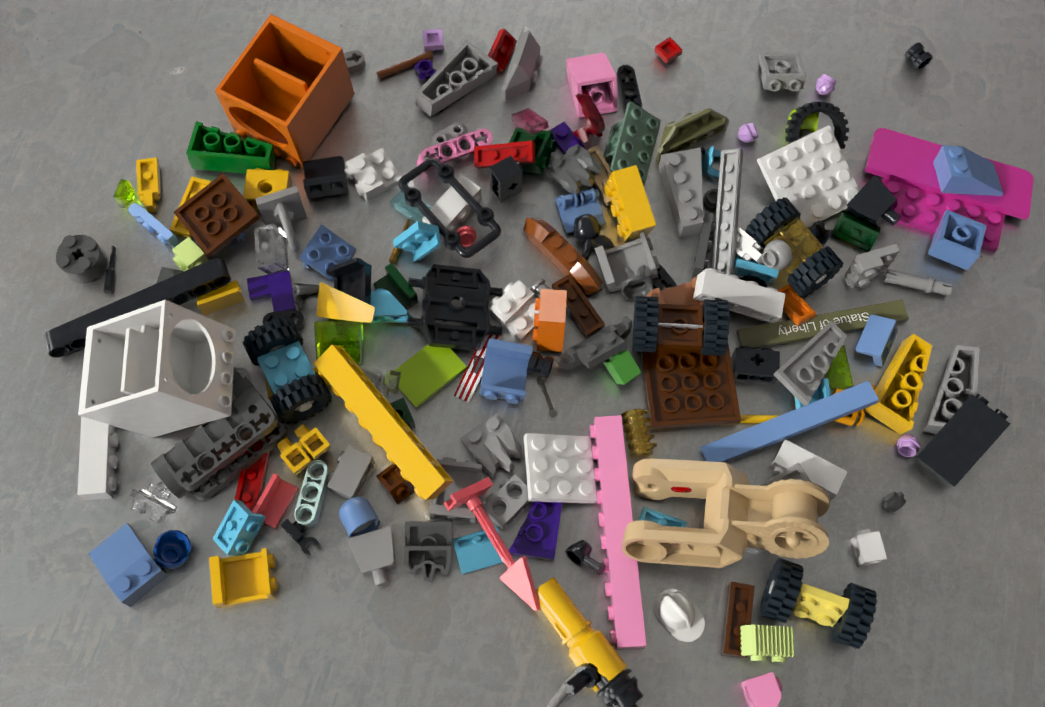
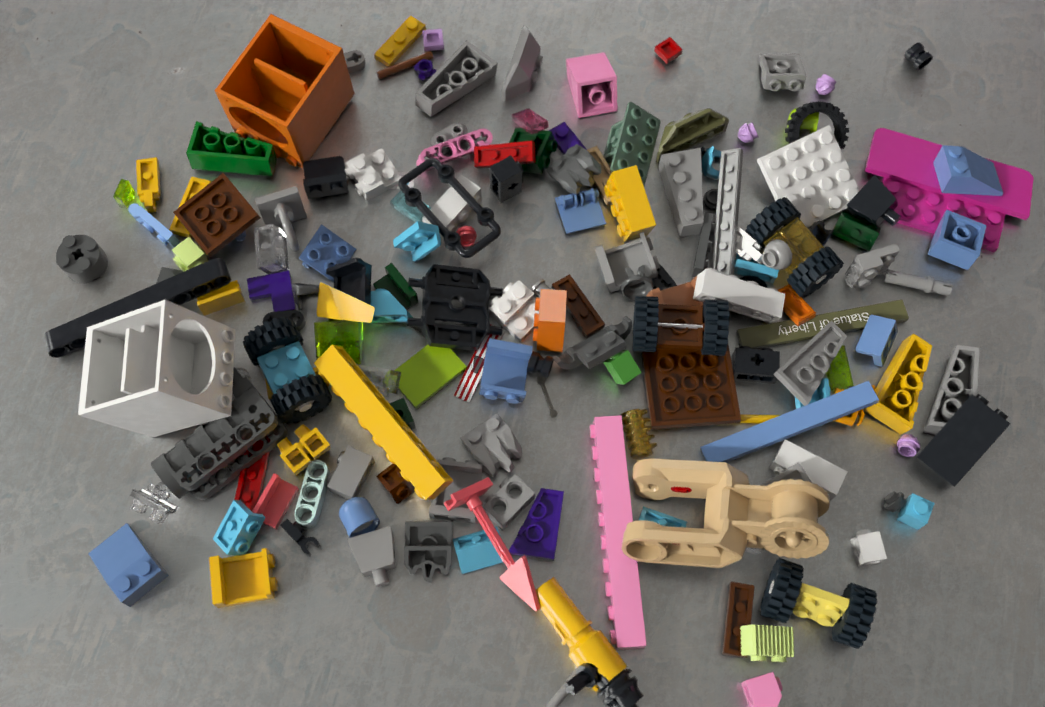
(97, 460): white brick -> none
(109, 277): black piece -> none
(172, 549): blue hair -> none
(261, 180): yellow brick -> none
(396, 251): pearl gold piece -> none
(400, 41): none -> yellow plate
(502, 49): red plate -> none
(559, 468): white plate -> none
(562, 254): dark orange brick -> none
(579, 555): black bar -> none
(588, 230): black piece -> none
(593, 118): dark red hair -> none
(631, 83): black beam -> none
(679, 615): white piece -> none
(915, 511): none -> medium azure brick

